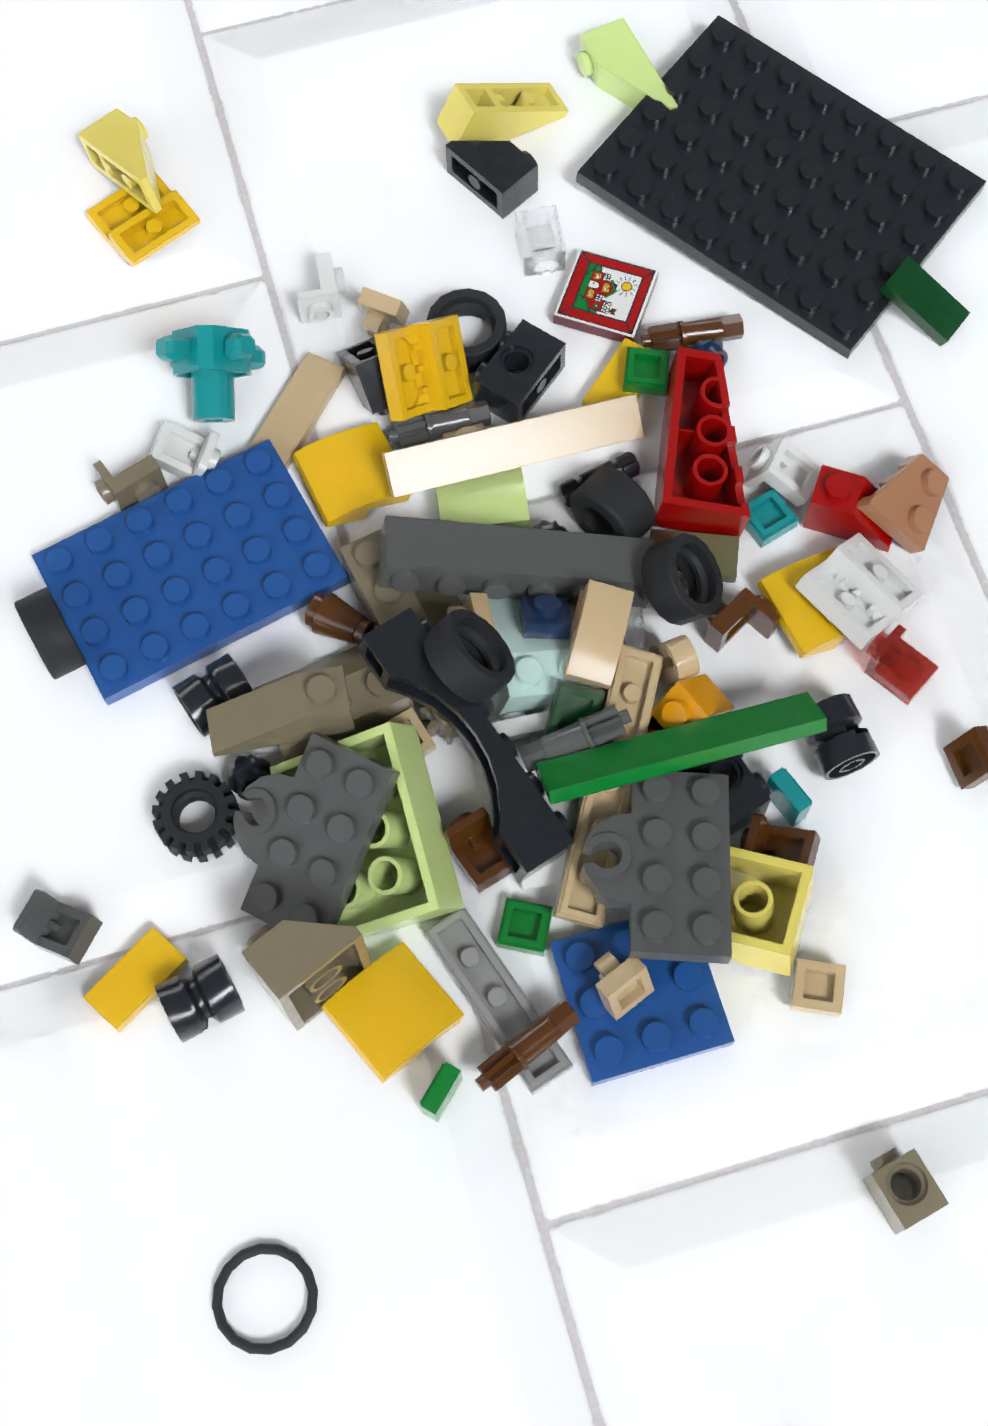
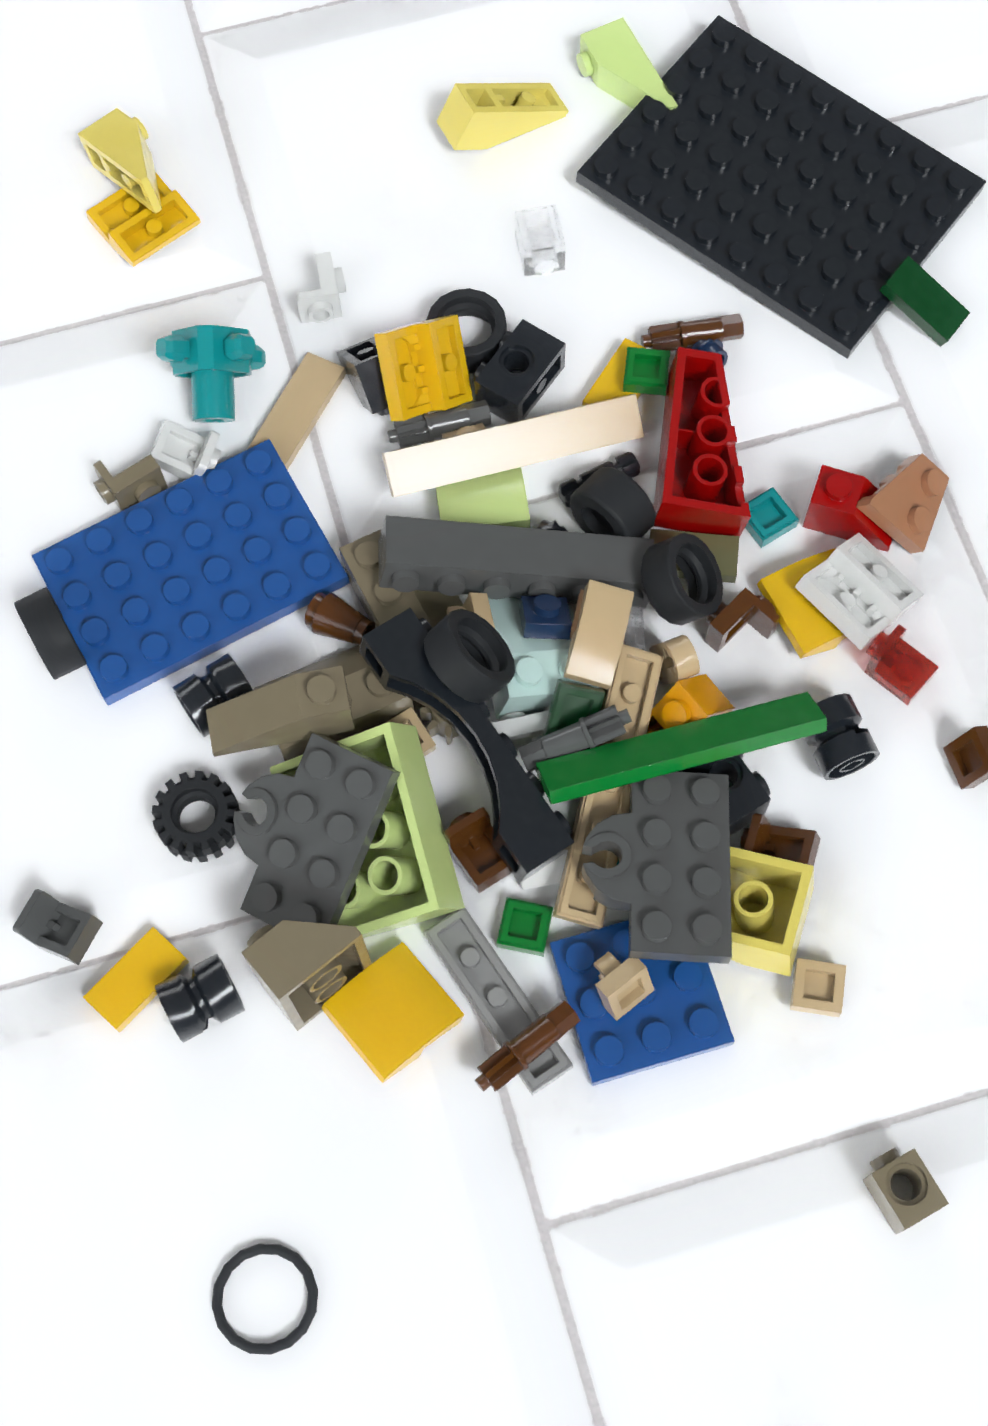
(246, 770): black plate -> none
(347, 474): yellow slope -> none
(381, 310): tan tile -> none
(441, 1091): green tile -> none
(494, 172): black slope -> none
(605, 296): tile -> none
(784, 470): white bracket -> none
(788, 796): teal tile -> none

